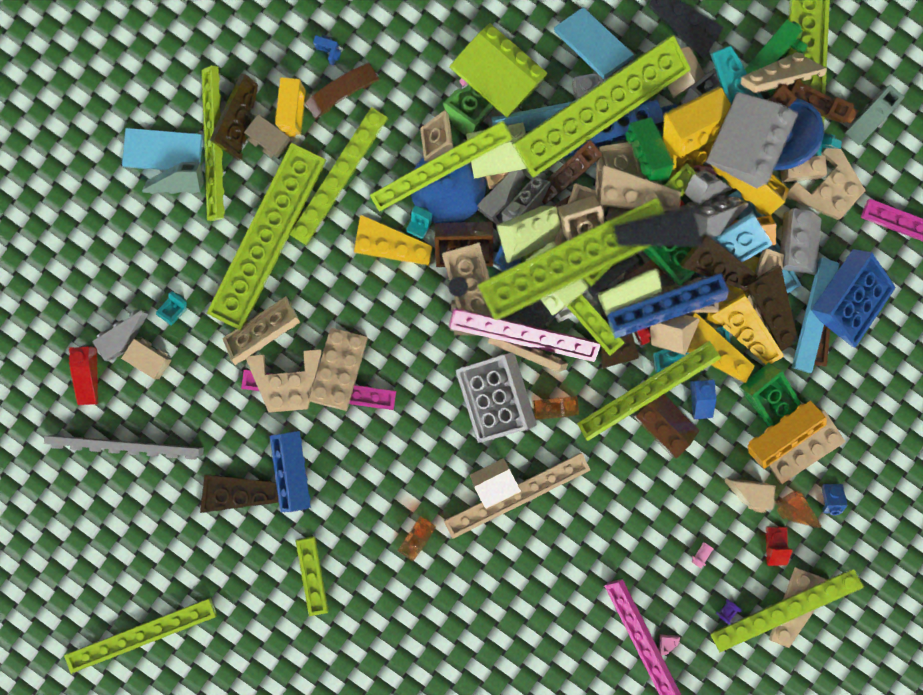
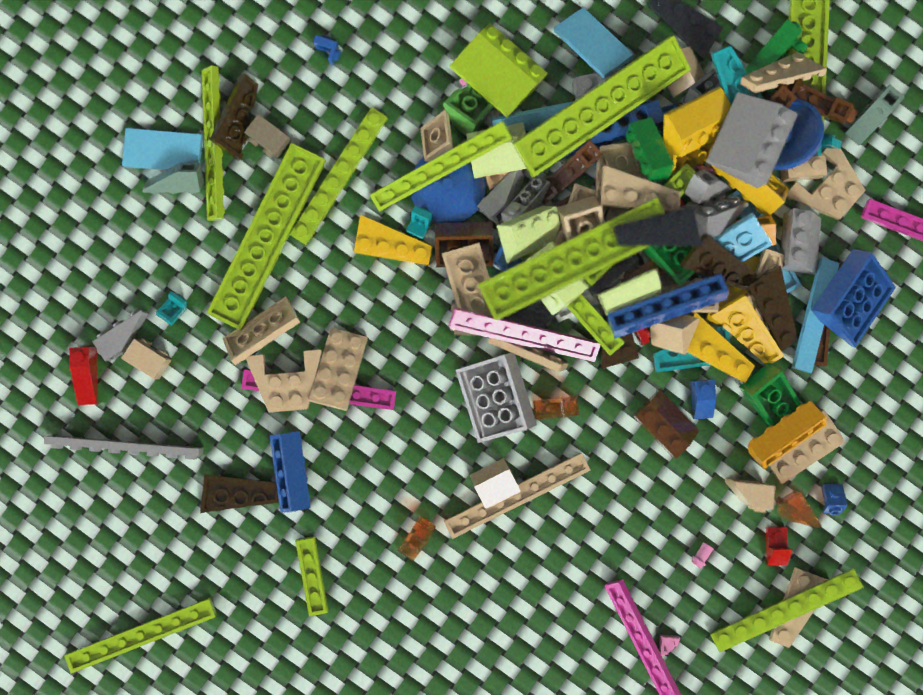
(290, 106): yellow window -> none
(340, 89): reddish brown slope -> none
(458, 286): black tile -> none
(649, 390): lime plate -> none
(728, 611): dark purple bush -> none

